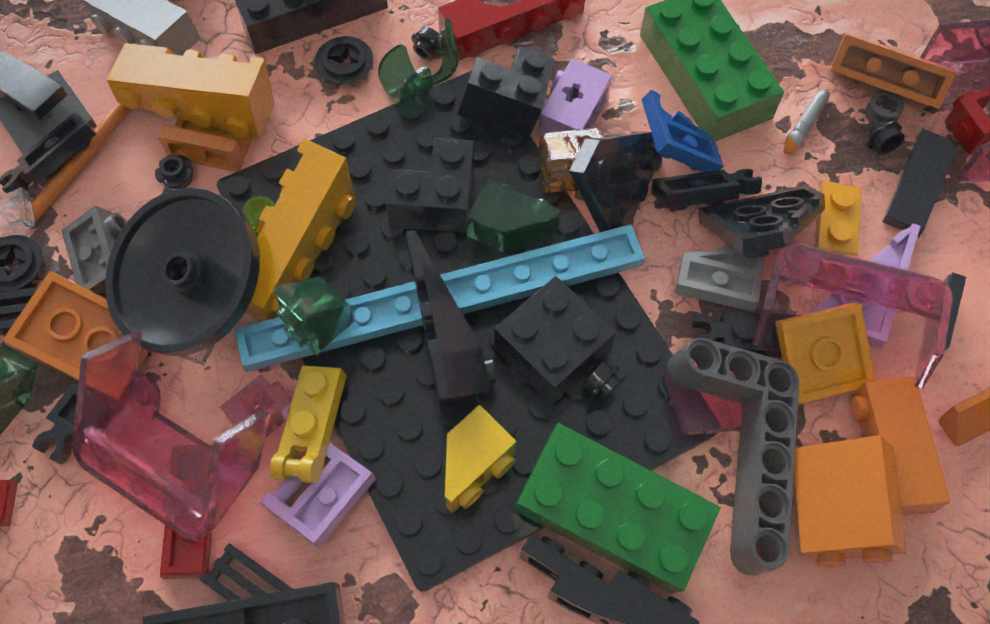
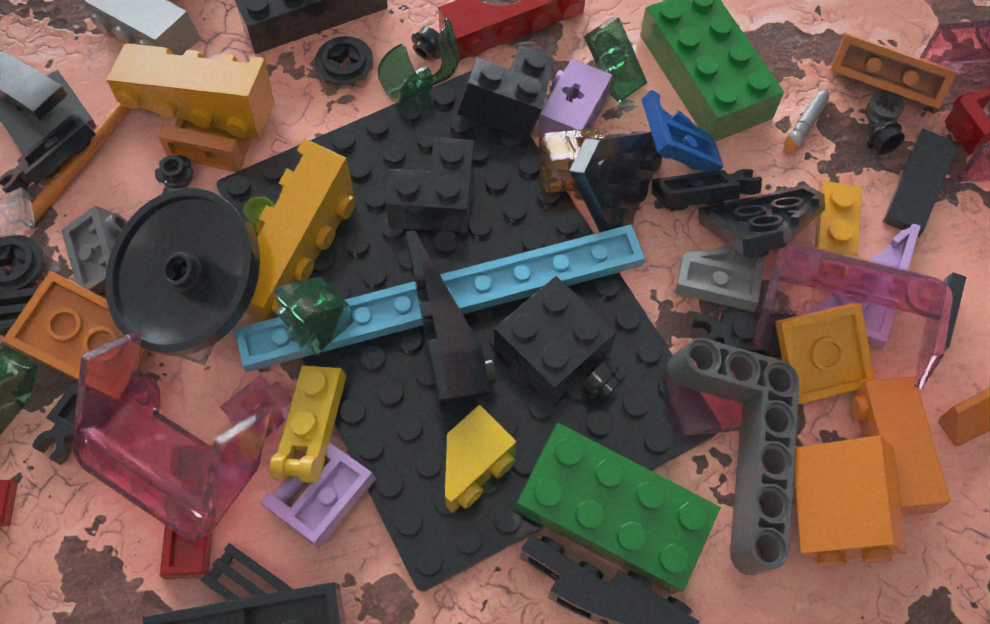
(509, 218): clear green slope -> none
(616, 56): none -> clear green slope

